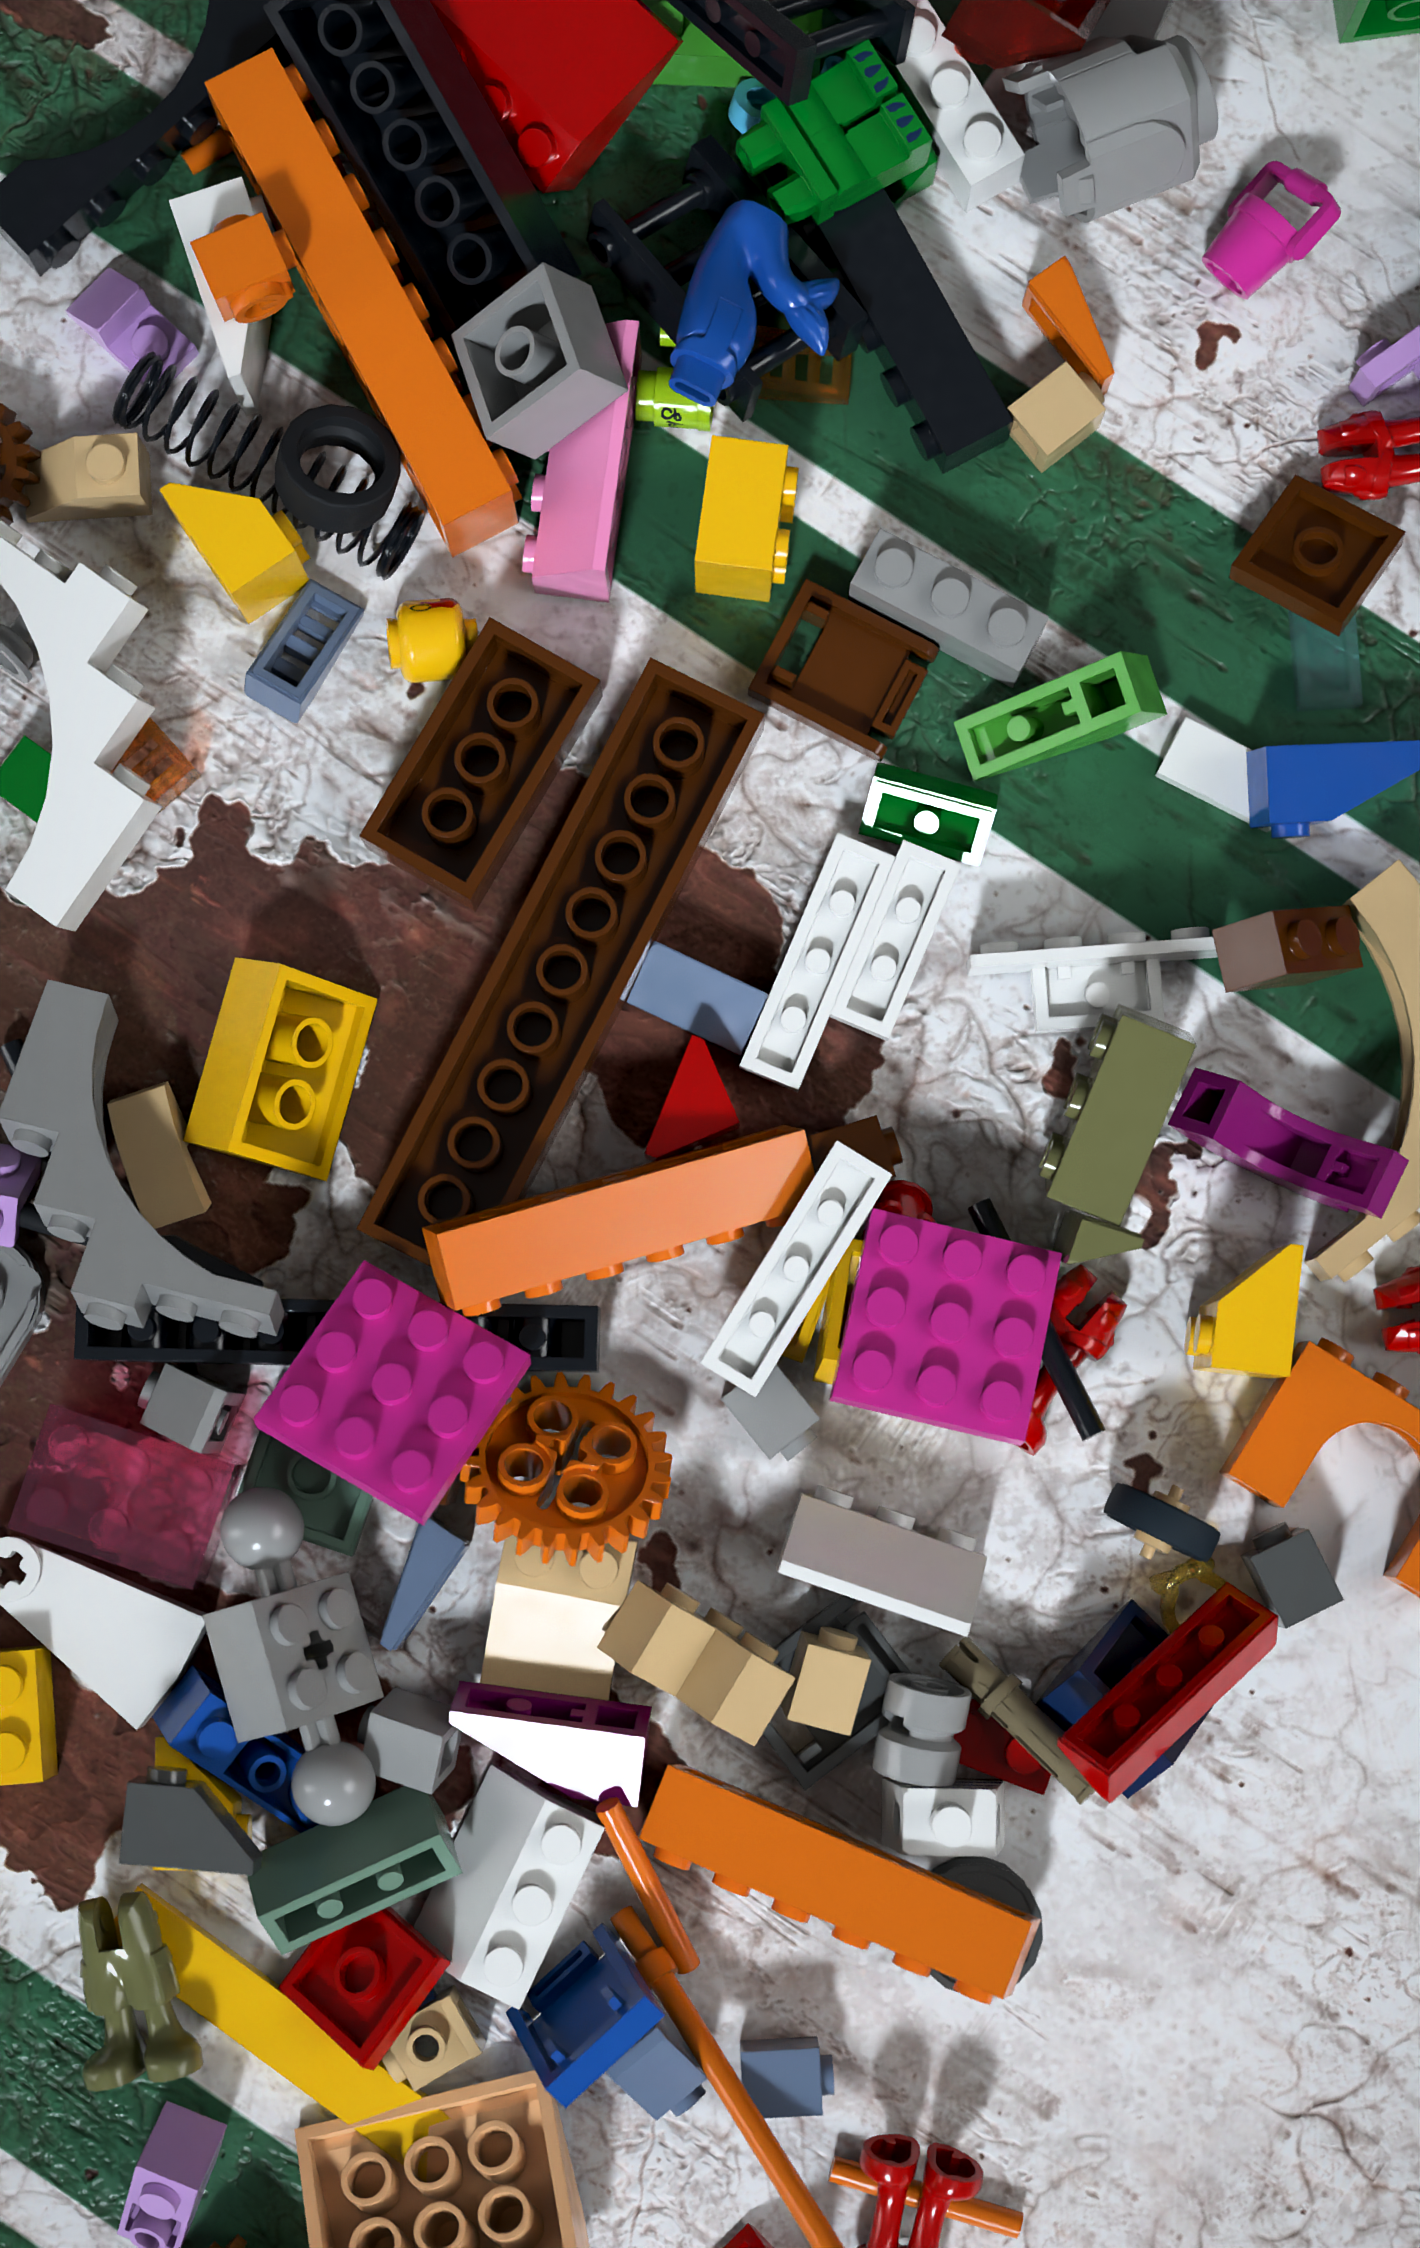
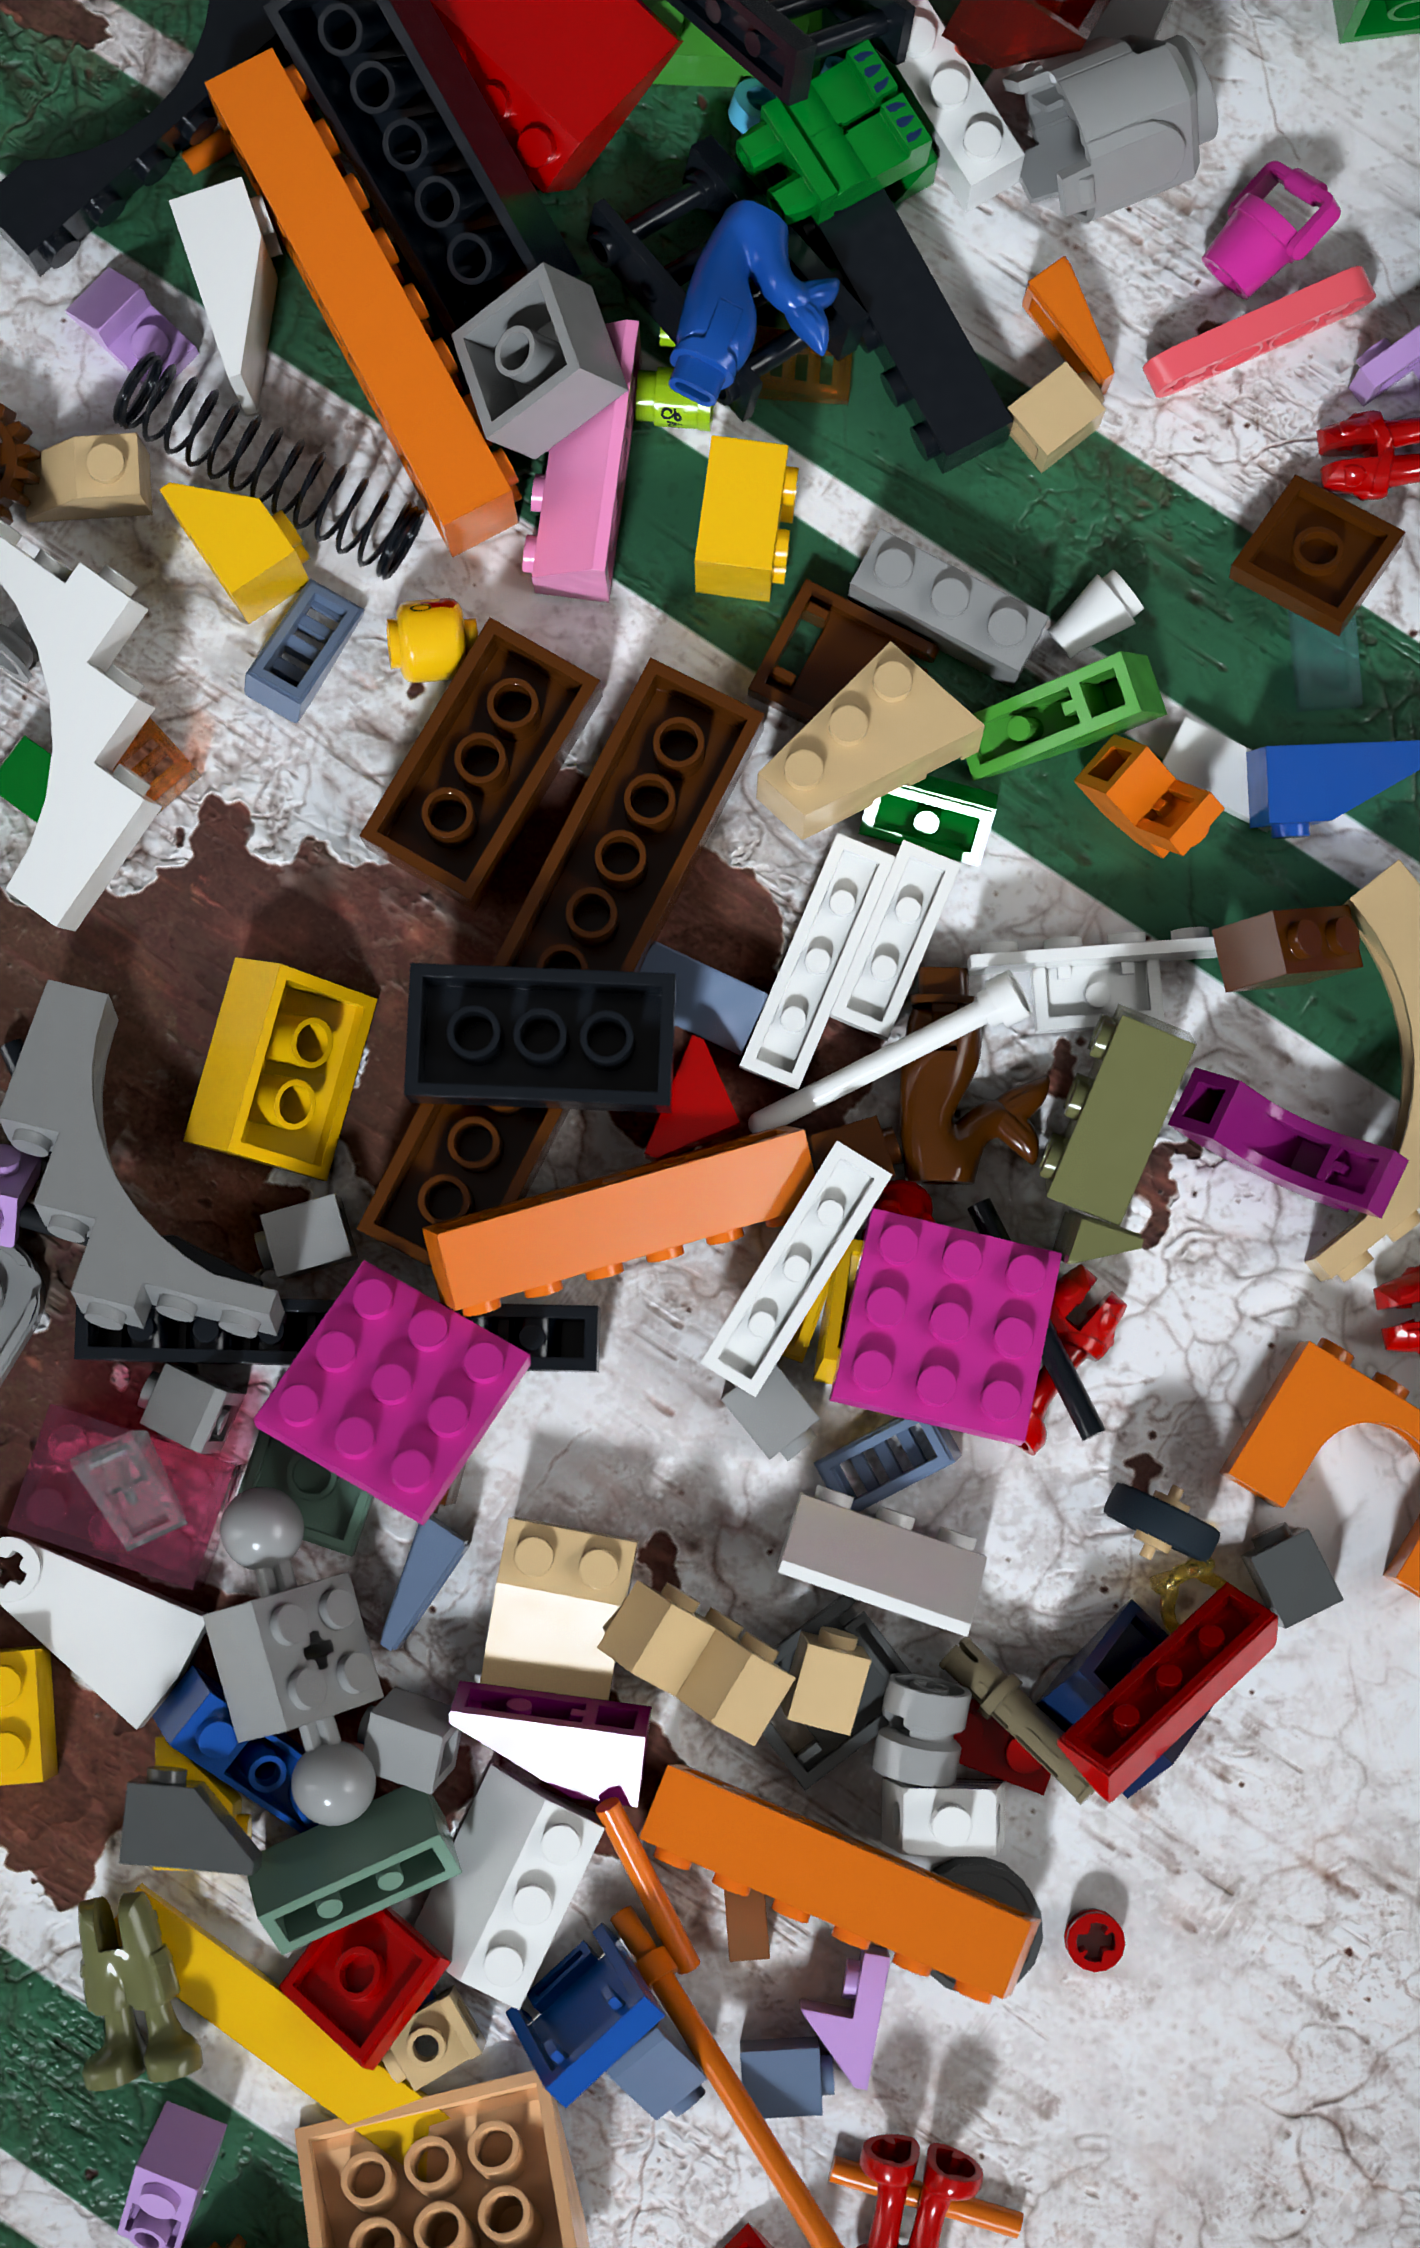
(130, 1488): none -> clear slope
(155, 1157): tan slope -> none
(246, 267): orange brick -> none
(306, 1237): none -> light grey brick
(341, 428): black tyre -> none
(540, 1038): none -> black brick
(619, 1490): orange gear -> none
(746, 1926): none -> medium nougat piece
(835, 1478): none -> sand blue slope
(853, 2031): none -> lavender slope
(866, 742): none -> tan wedge
(935, 1083): none -> reddish brown piece
(996, 1004): none -> white piece
(1096, 614): none -> white cone
(1107, 1955): none -> red bush
(1146, 799): none -> orange brick
(1250, 1320): yellow slope -> none
(1259, 331): none -> coral beam

